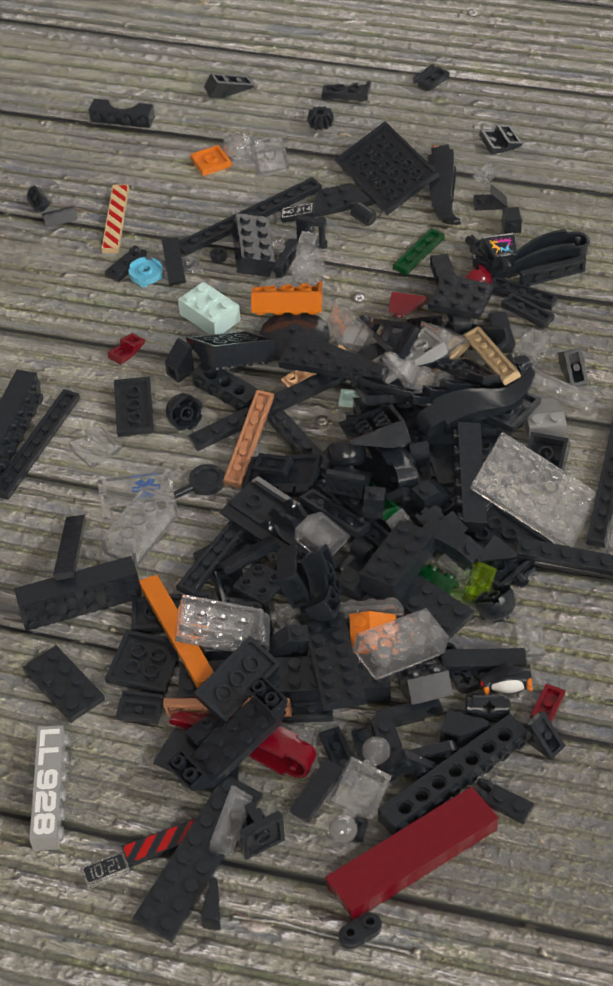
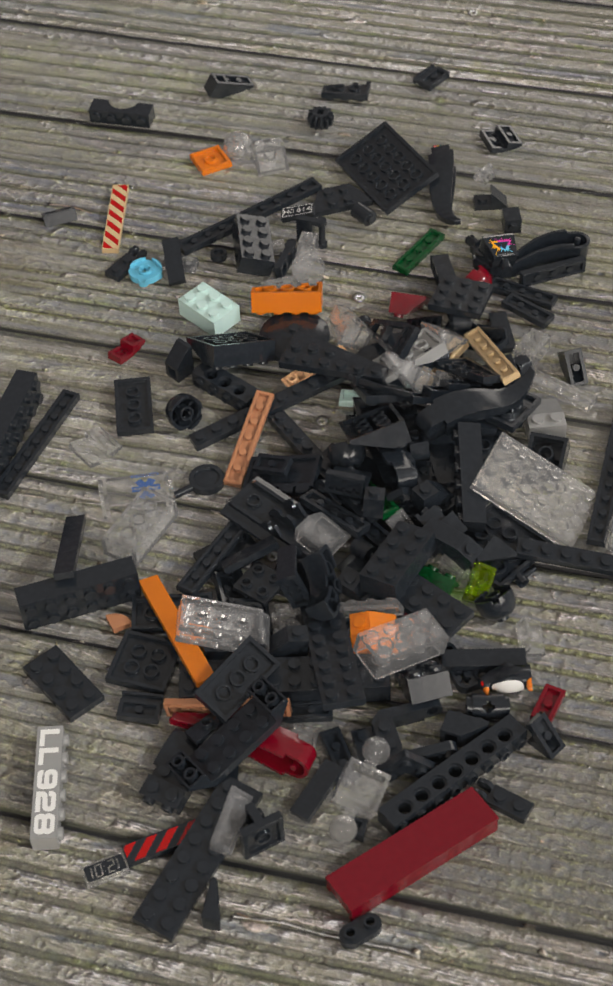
(37, 199): black plate -> none
(118, 622): none -> nougat tile
(165, 790): none -> black plate

